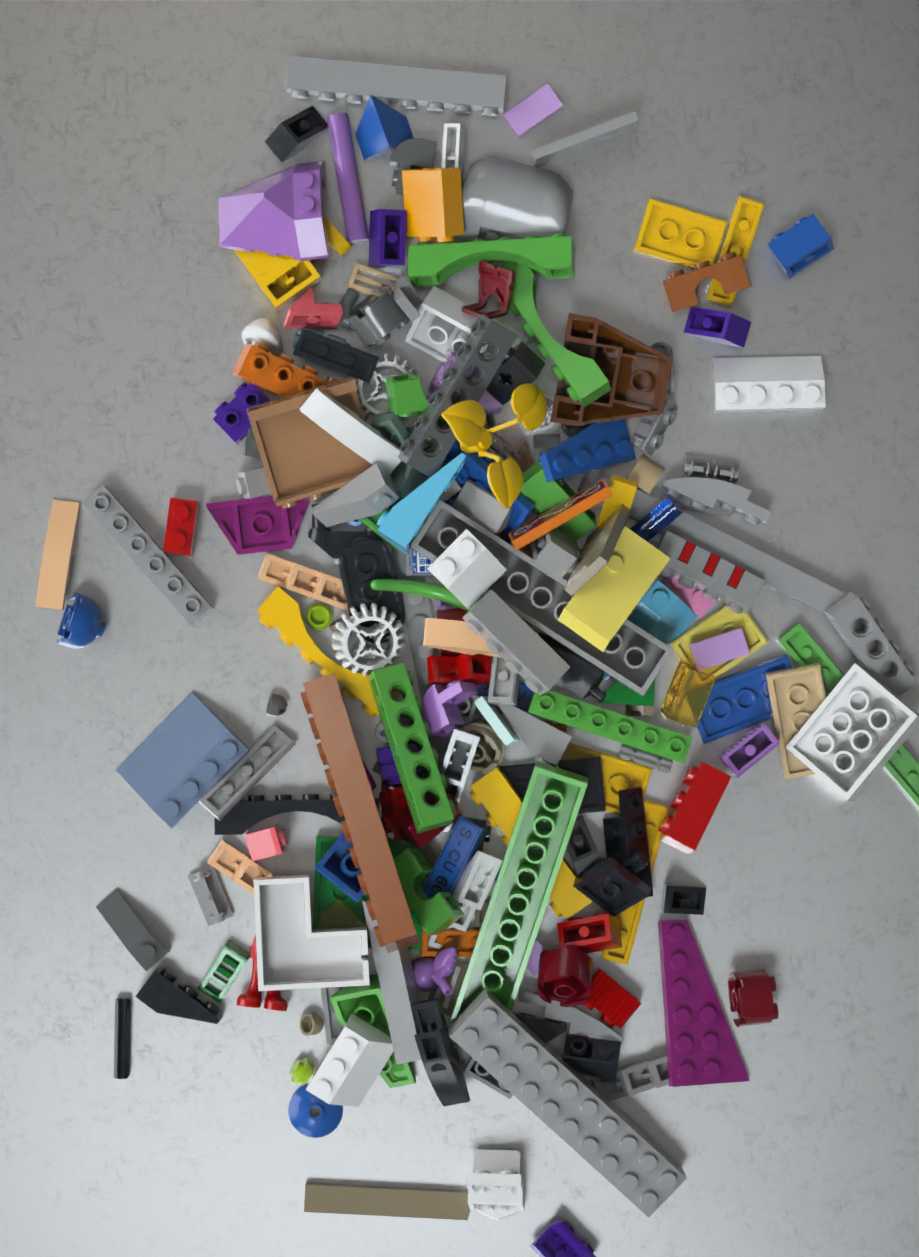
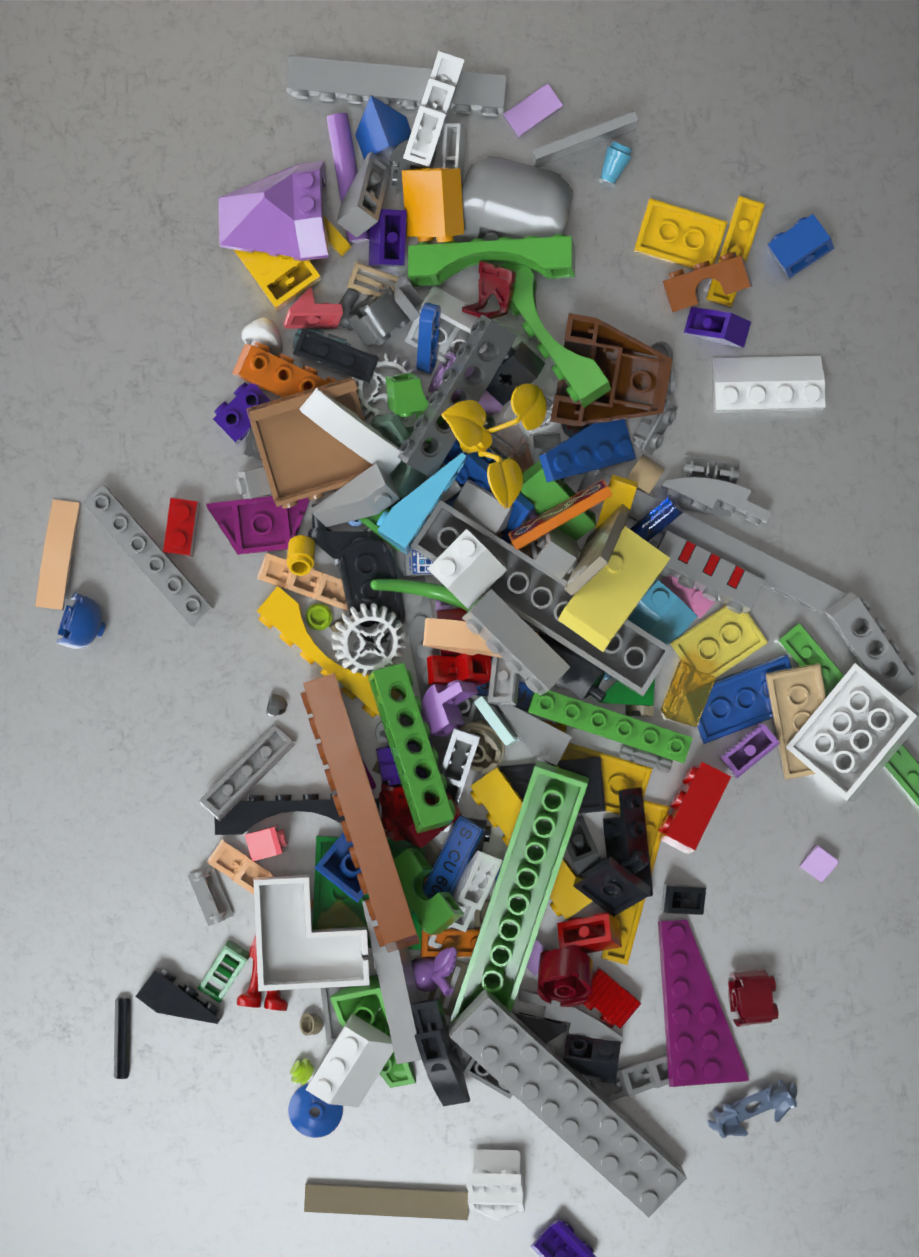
(132, 930): dark grey slope -> none
(182, 760): sand blue slope -> none
(296, 133): black slope -> none
(301, 555): none -> yellow brick
(365, 196): none -> light grey slope
(428, 337): none -> blue beam
(434, 108): none -> white slope
(615, 161): none -> medium azure cone
(719, 649): lavender tile -> none
(733, 1114): none -> sand blue piece
(819, 863): none -> lavender slope

